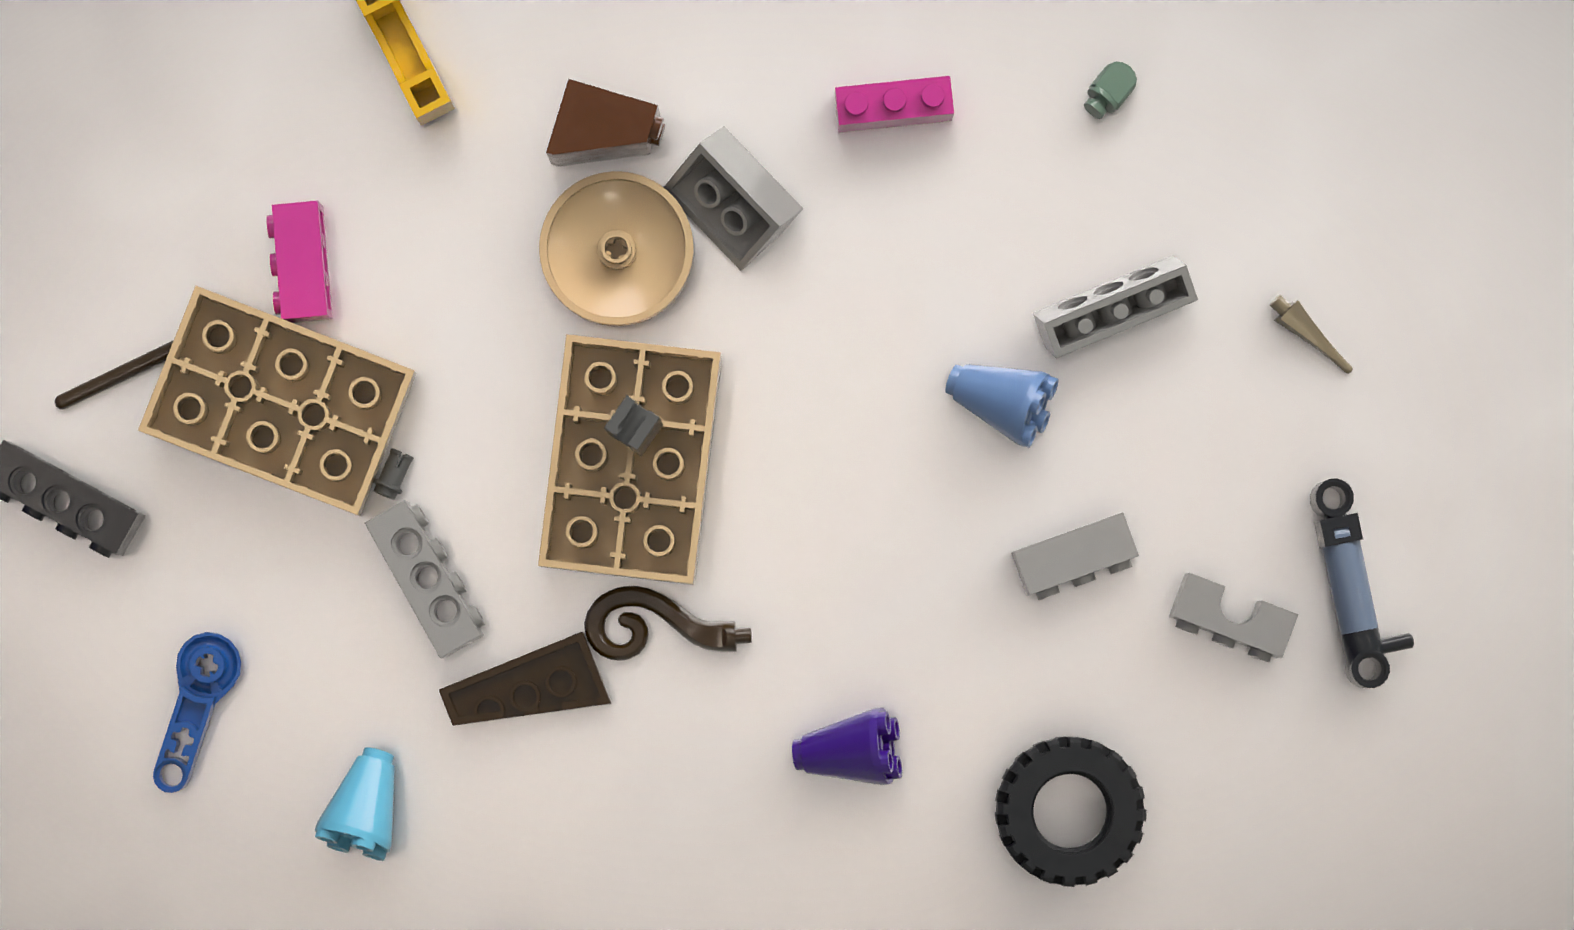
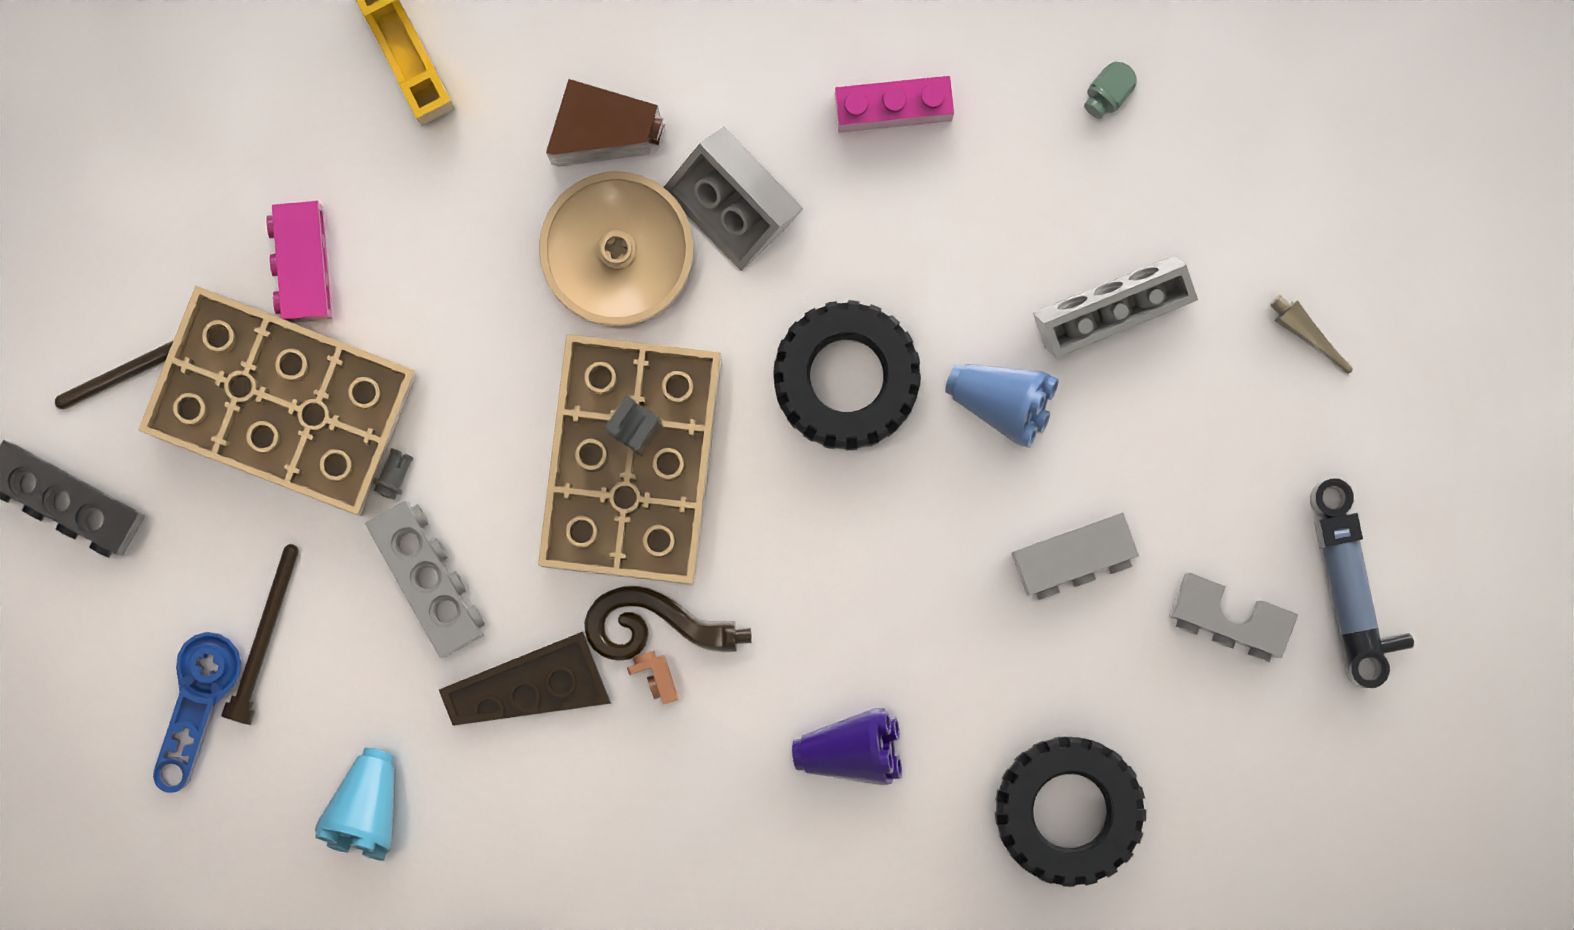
(240, 706): none -> dark brown piece
(661, 682): none -> nougat bracket
(855, 323): none -> black tyre

